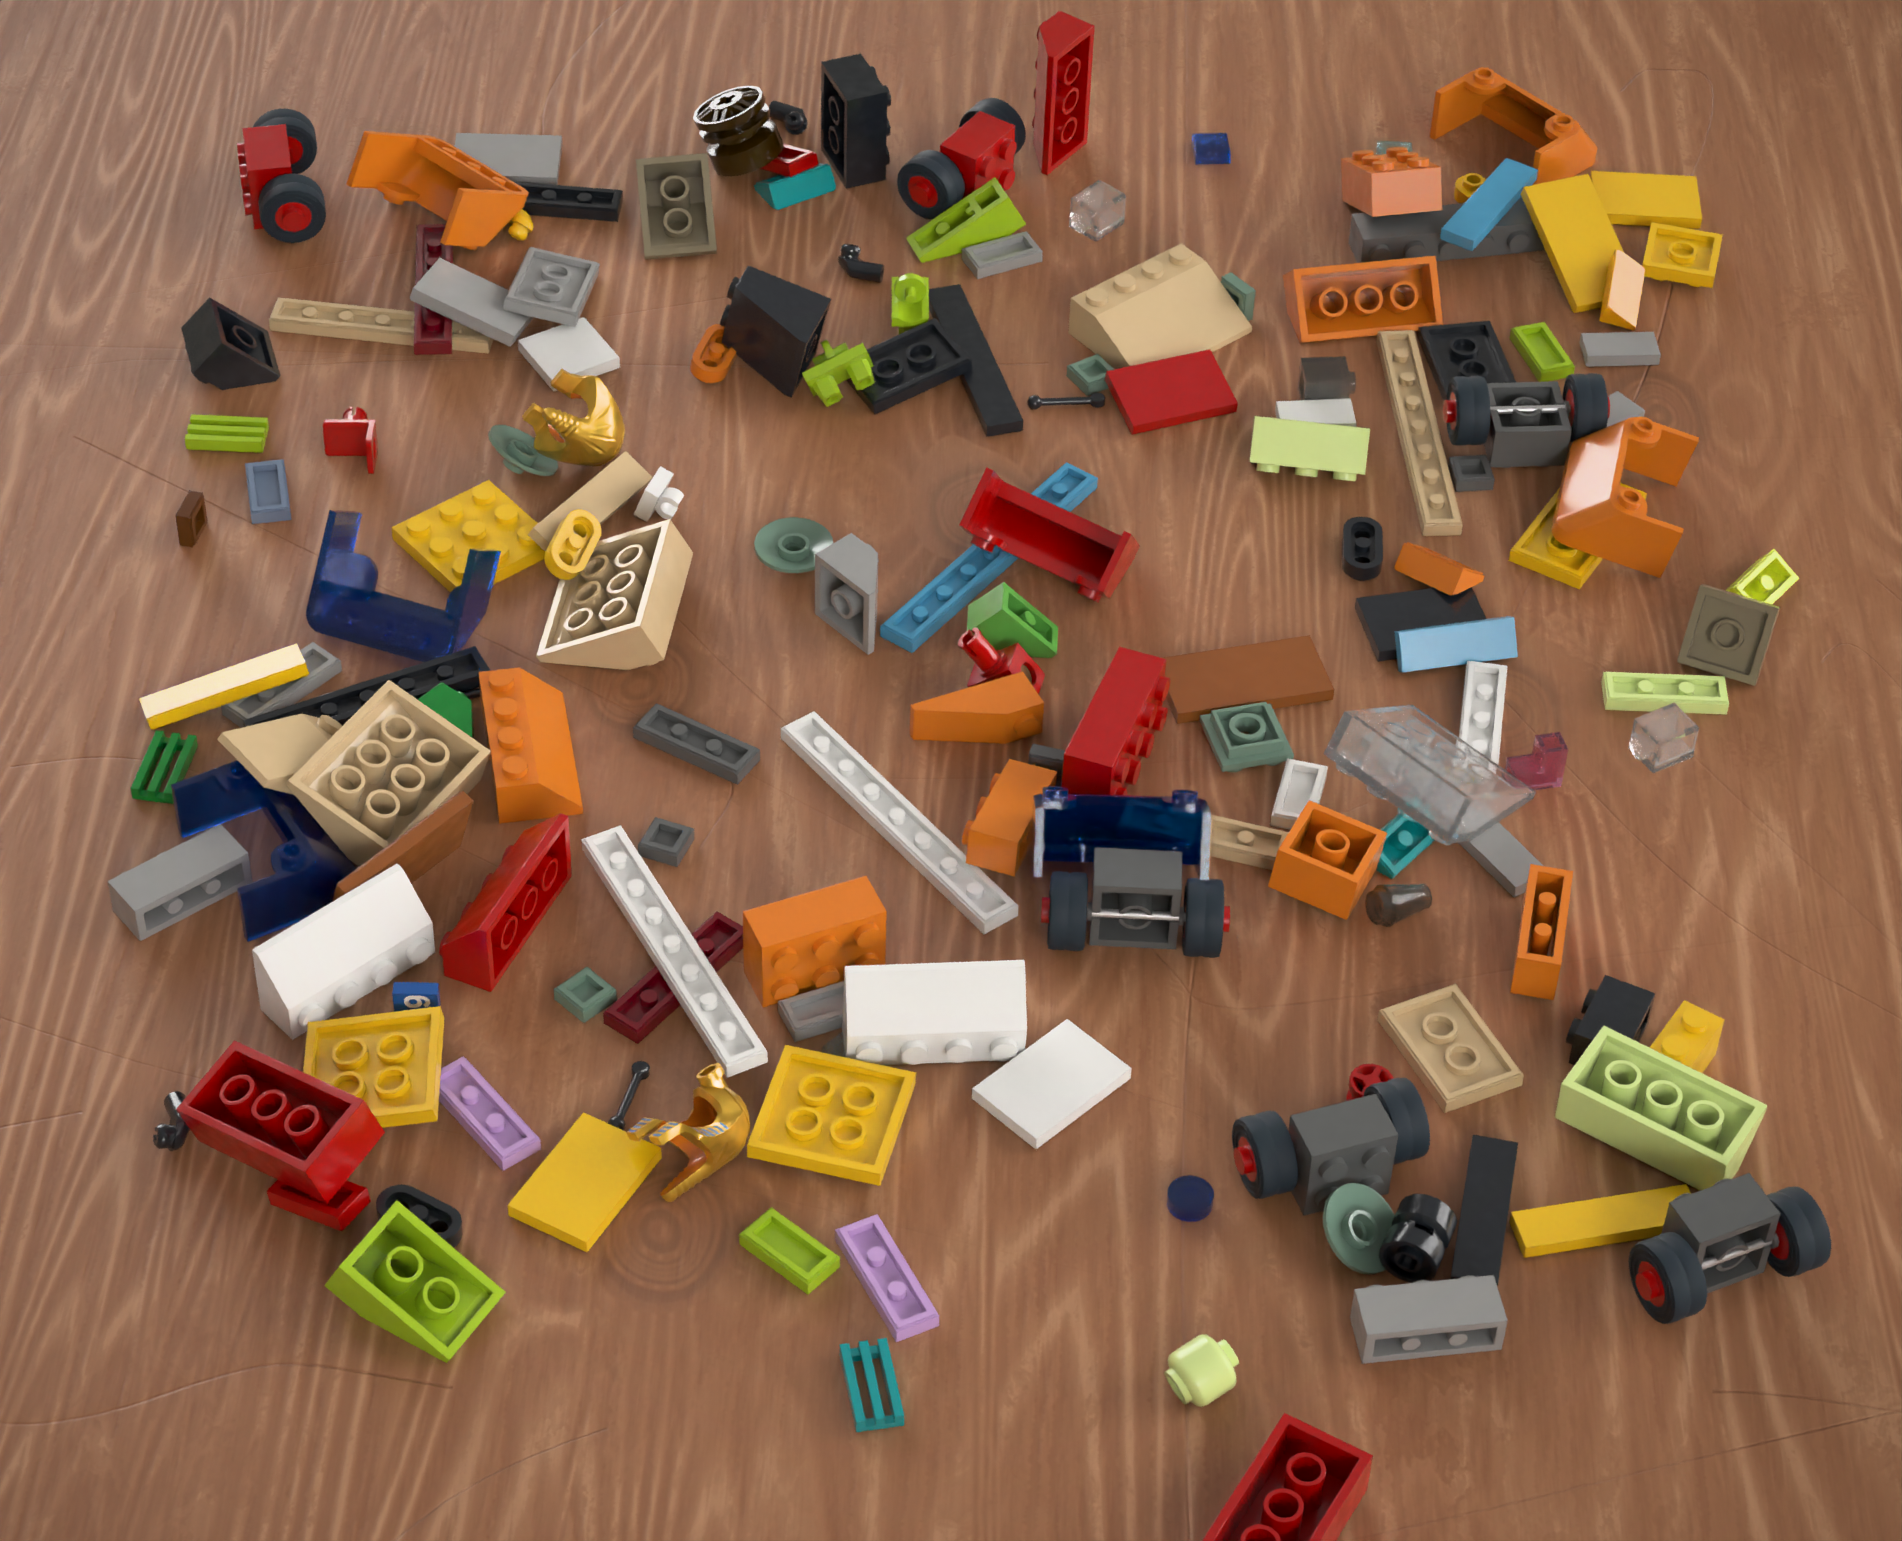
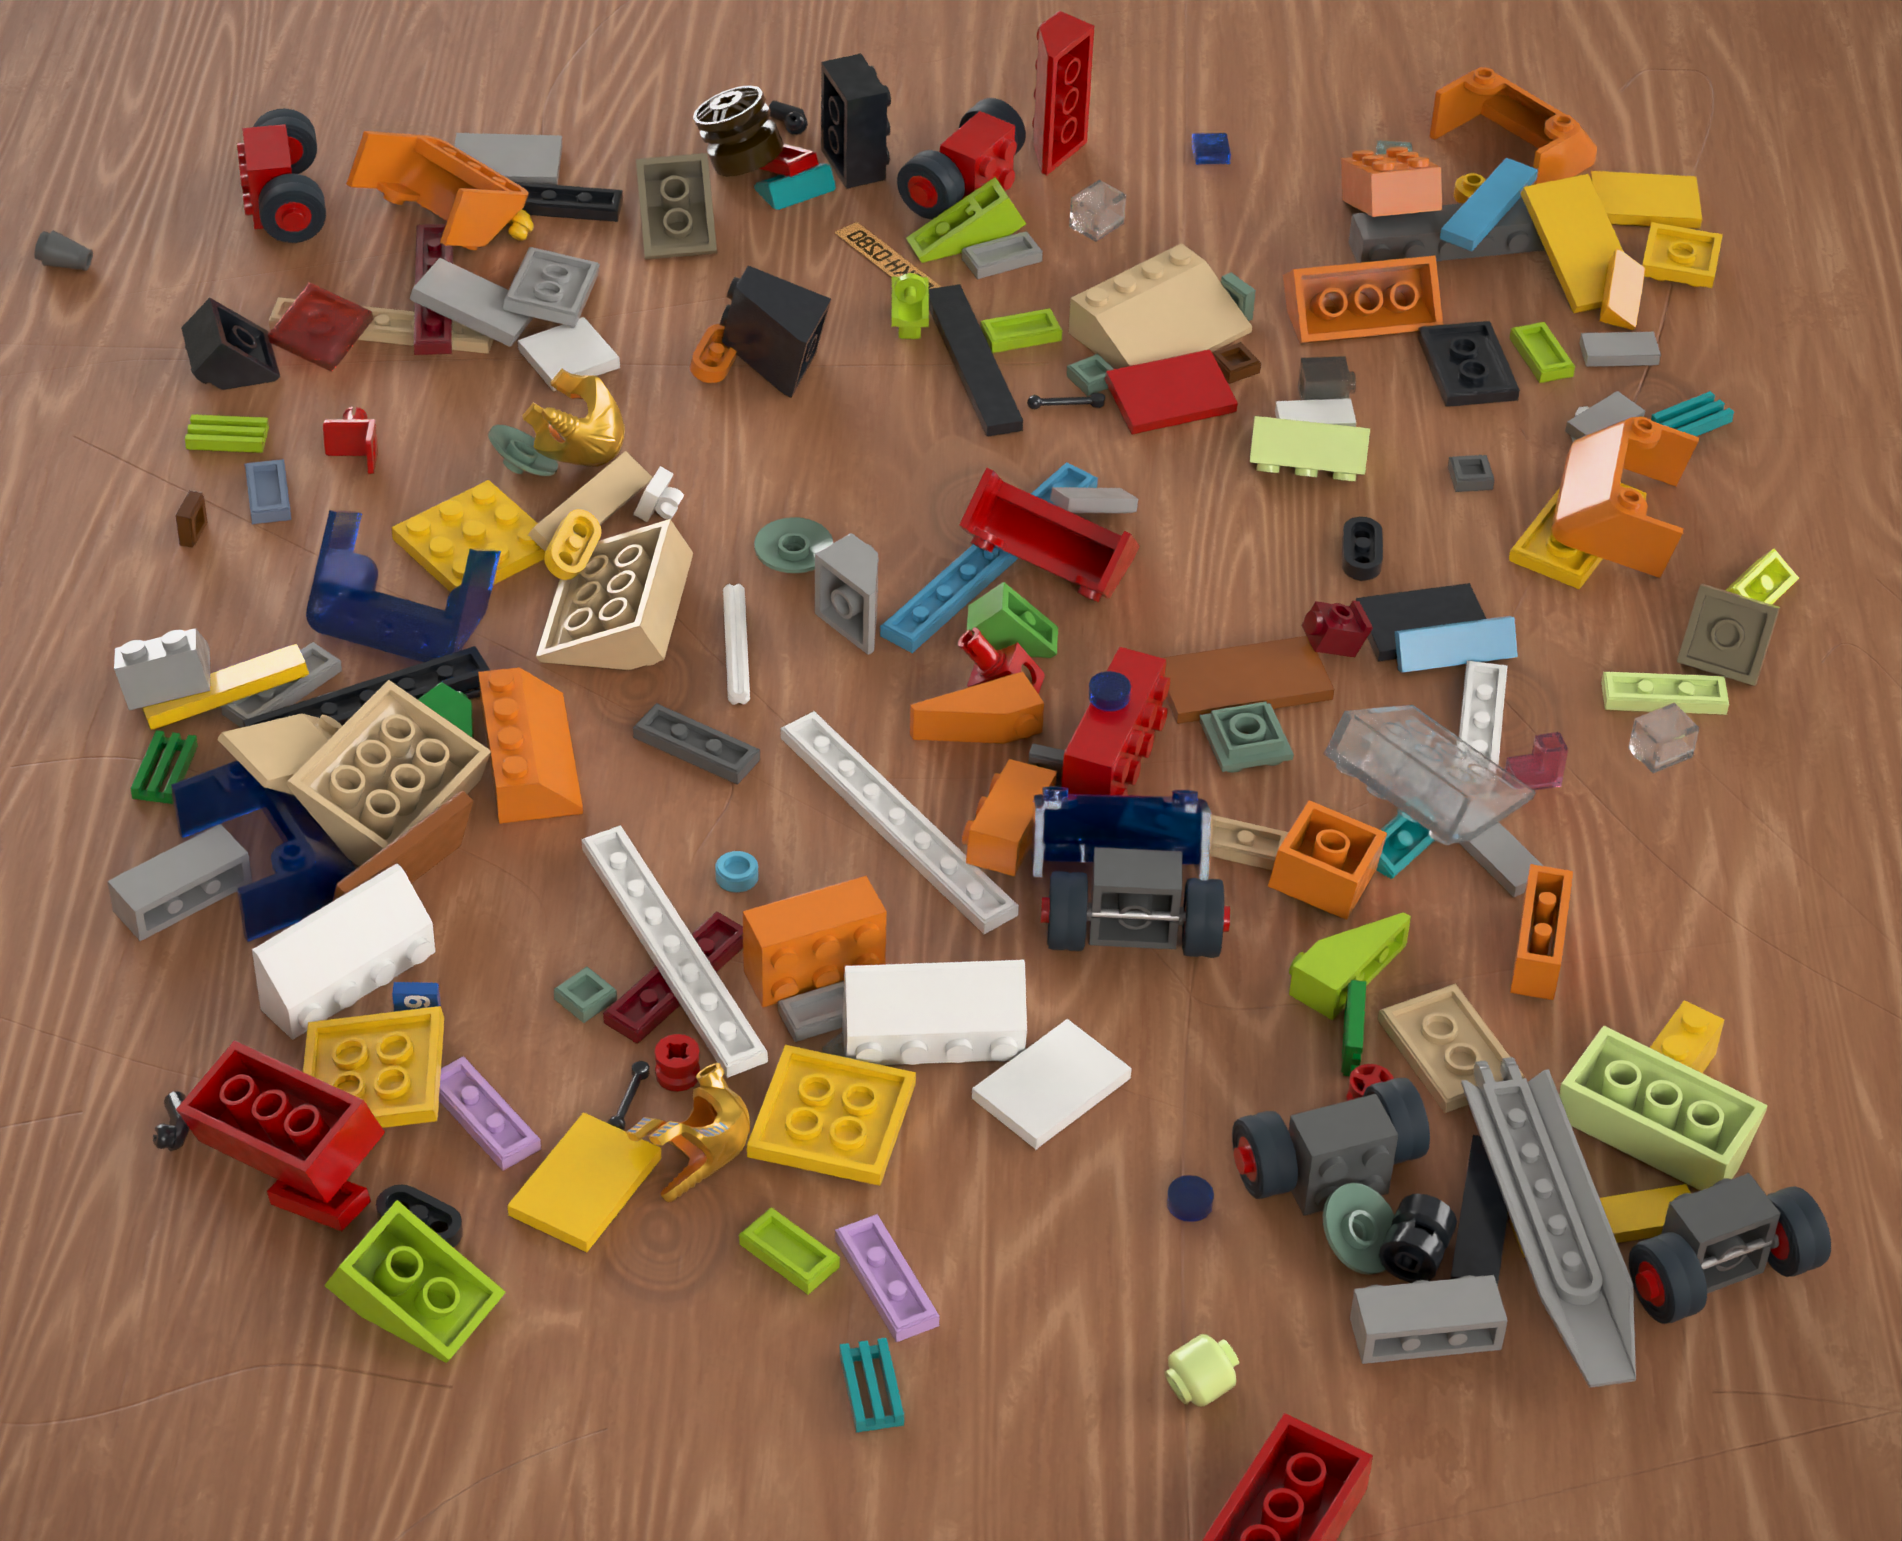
(62, 252): none -> dark grey cone
(163, 668): none -> light grey slope
(320, 327): none -> clear red tile
(509, 905): red slope -> none
(666, 842): dark grey tile -> none
(677, 1062): none -> red wheel
(736, 644): none -> white axle
(736, 871): none -> medium azure tile
(837, 366): lime hips -> none
(856, 267): black arm -> none
(879, 252): none -> clear orange sticker
(912, 365): black tile -> none
(1021, 330): none -> lime tile
(1094, 500): none -> light grey tile
(1109, 691): none -> clear blue tile
(1237, 362): none -> reddish brown tile
(1298, 785): white tile -> none
(1337, 628): none -> dark red brick
(1353, 1026): none -> green tile
(1358, 954): none -> lime slope
(1396, 902): clear smoke cone -> none
(1419, 434): tan tile -> none
(1436, 569): orange slope -> none
(1525, 420): brick -> none
(1557, 1218): none -> light grey hinge
(1613, 1005): black brick -> none
(1690, 411): none -> teal tile

